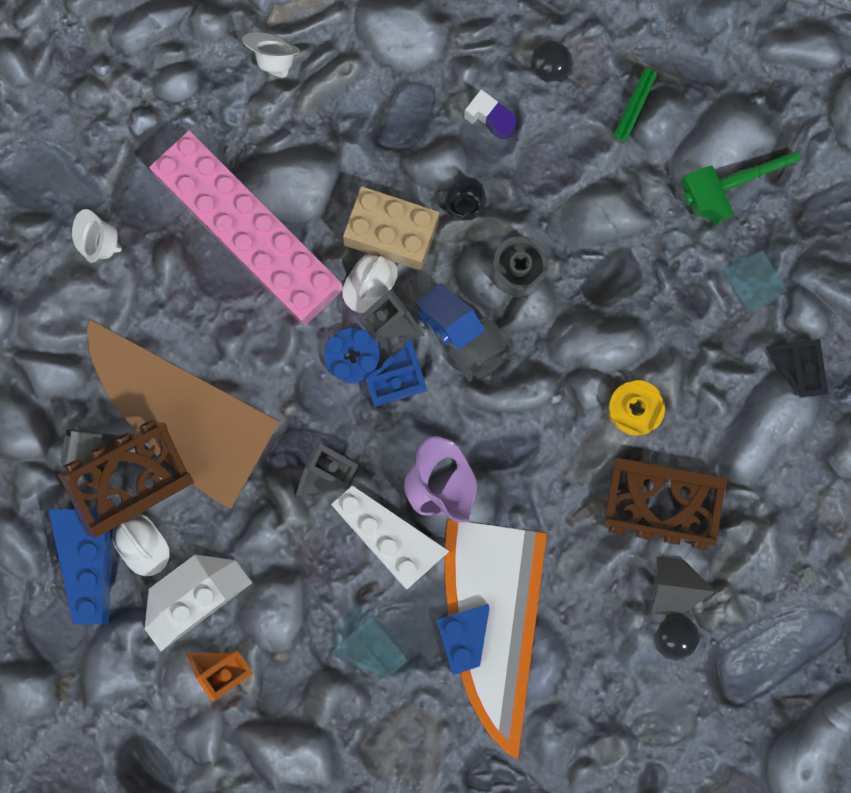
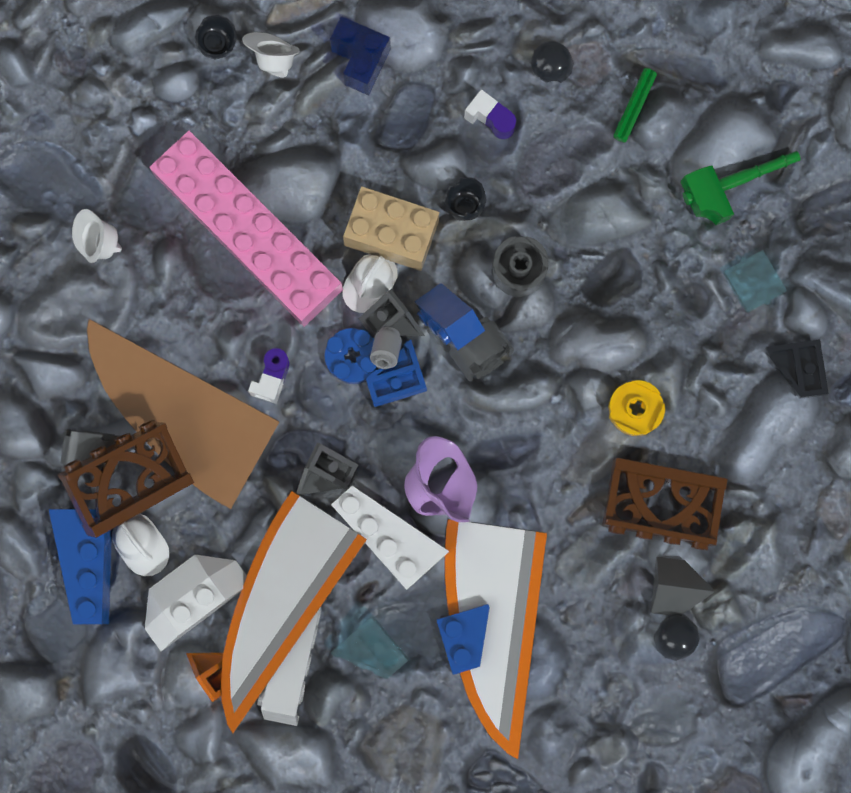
(215, 37): none -> black hair
(273, 376): none -> leg
(282, 592): none -> sticker
(287, 685): none -> white wedge
(366, 52): none -> clear blue brick
(386, 348): none -> light grey brick

